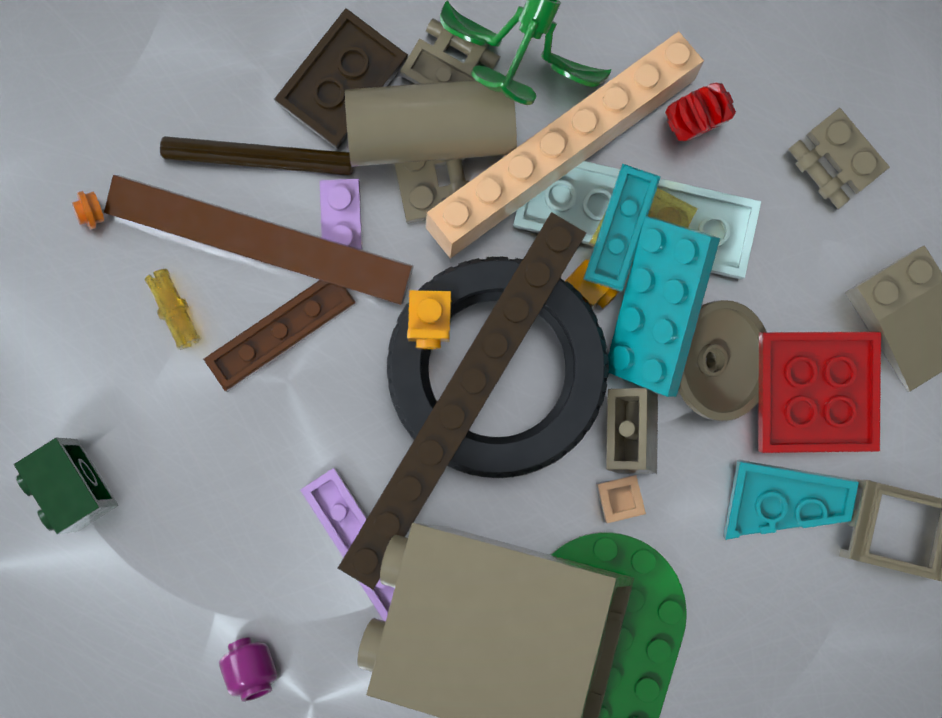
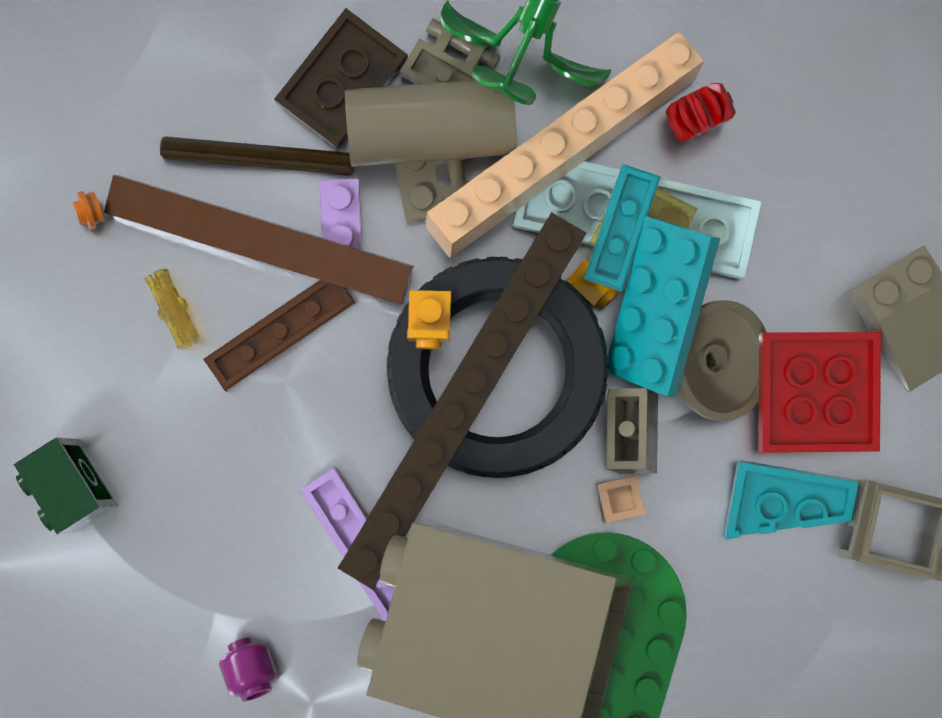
(846, 151): dark tan plate -> none

